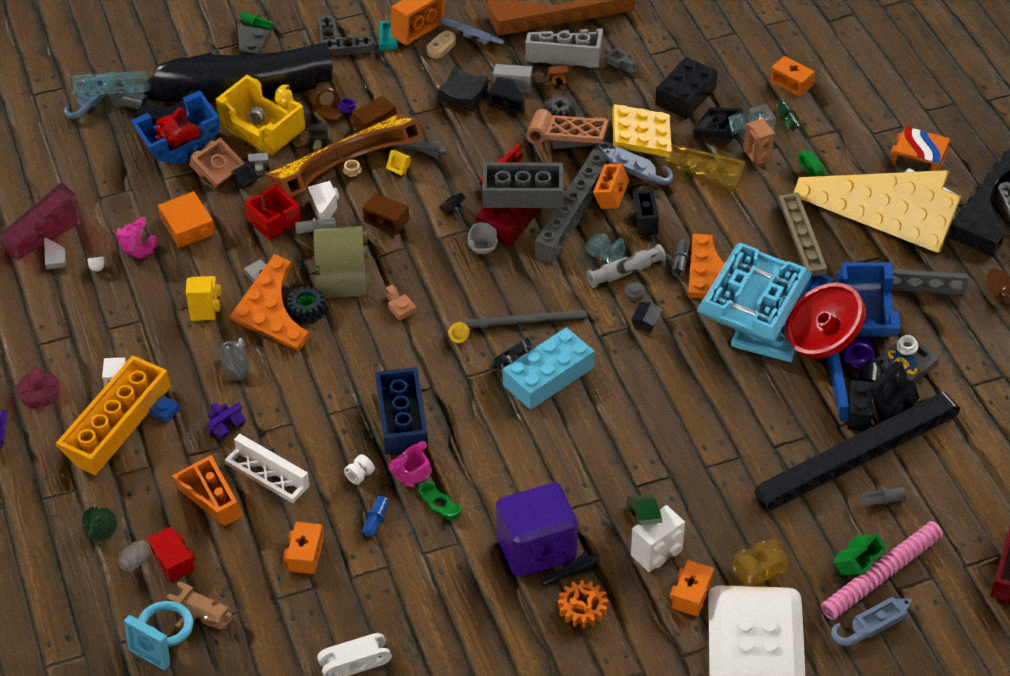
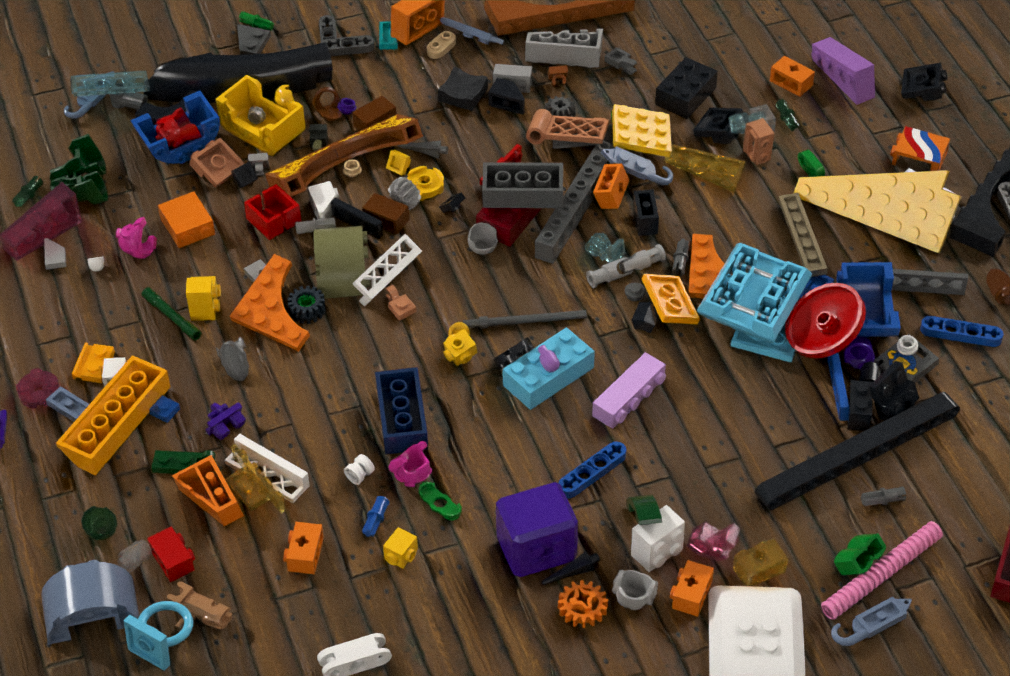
(27, 191): none -> clear green axle
(66, 403): none -> sand blue plate
(85, 595): none -> sand blue cylinder
(86, 160): none -> dark green piece
(90, 362): none -> light orange plate
(157, 301): none -> dark green piece
(175, 461): none -> dark green plate
(251, 485): none -> clear yellow bracket
(357, 218): none -> black tile
(389, 275): none -> white fence
(400, 548): none -> yellow brick
(405, 192): none -> light grey gear
(433, 177): none -> yellow plate
(459, 348): none -> yellow brick
(548, 359): none -> medium lavender cylinder
(594, 471): none -> blue beam
(629, 390): none -> lavender brick
(634, 589): none -> light grey hair
(670, 299): none -> light orange tile
(711, 542): none -> clear pink brick
(846, 69): none -> medium lavender wedge
(924, 82): none -> black plate
(961, 331): none -> blue beam

